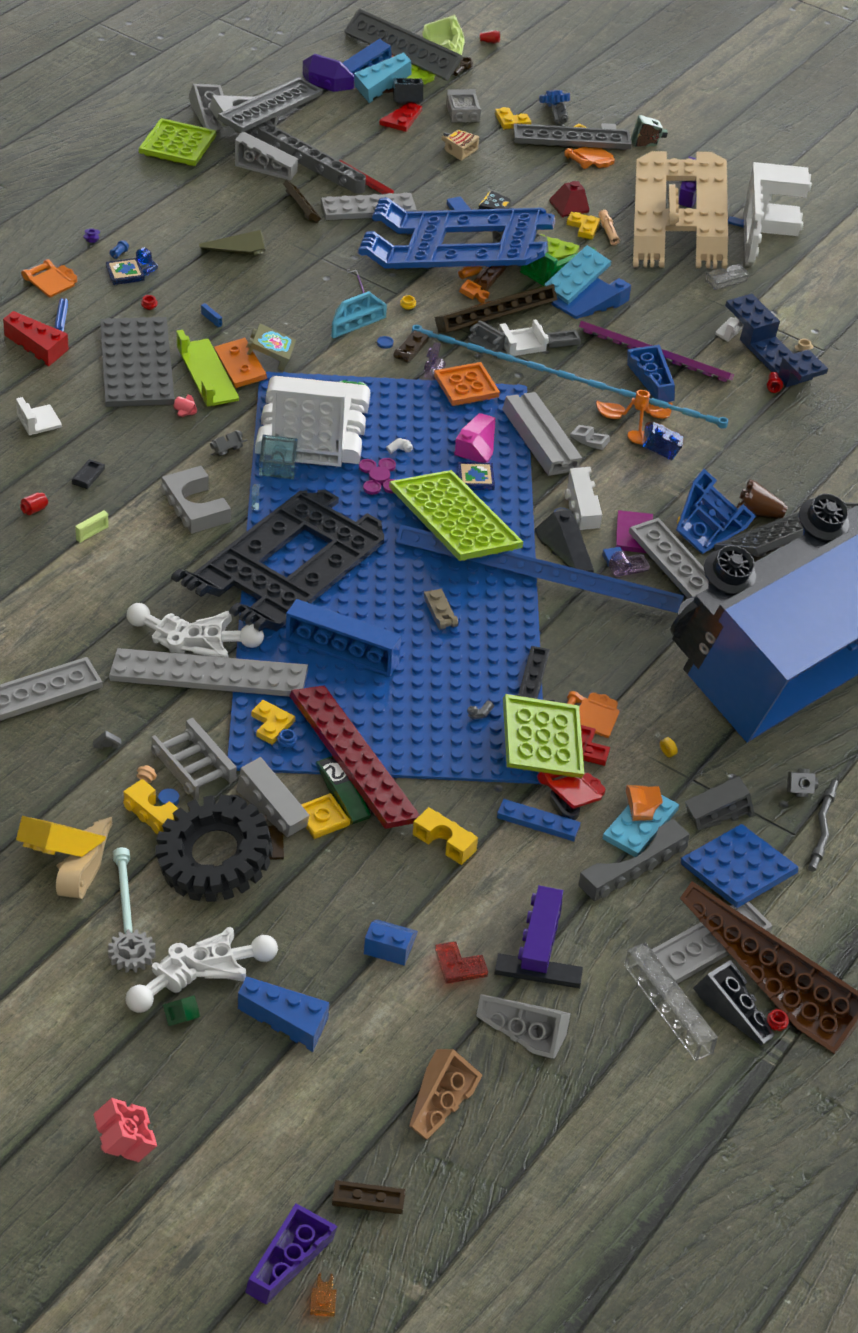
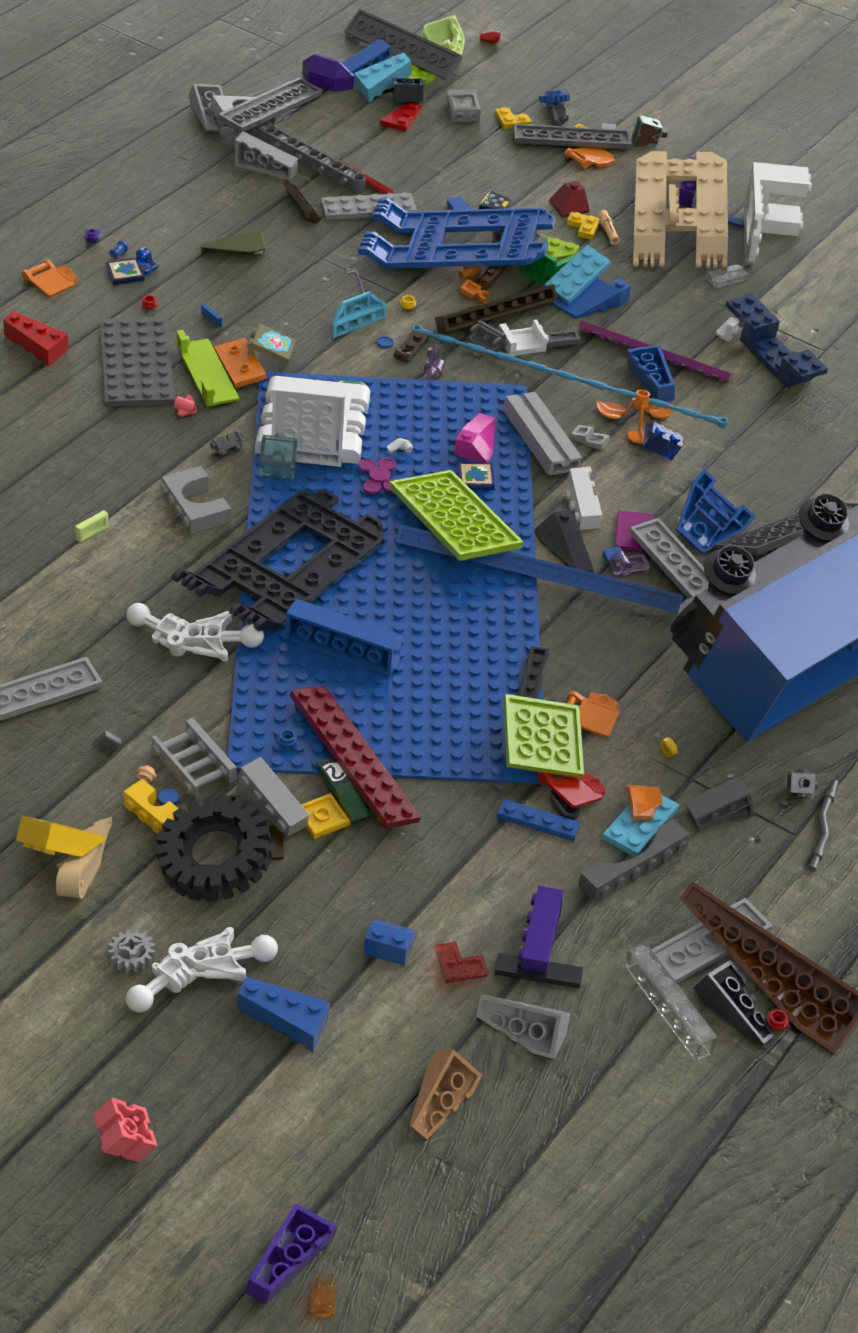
(33, 503): red brick -> none
(37, 419): white bracket -> none
(61, 314): axle -> none
(88, 474): black tile -> none
(121, 857): light aqua piece -> none
(177, 142): lime plate -> none
(181, 1010): dark green panel -> none
(207, 672): light grey plate -> none
(255, 496): clear light blue tile -> none
(274, 721): yellow plate -> none
(368, 1197): dark brown plate -> none
(440, 609): dark tan plate -> none
(460, 143): tan torso -> none
(460, 842): yellow arch -> none
(466, 63): dark brown plate -> none
(466, 383): orange plate -> none
(475, 713): dark grey arm -> none
(592, 751): red plate -> none
(739, 865): blue plate -> none
(761, 501): reddish brown cone -> none
(774, 383): red cone -> none
(803, 344): tan plate -> none

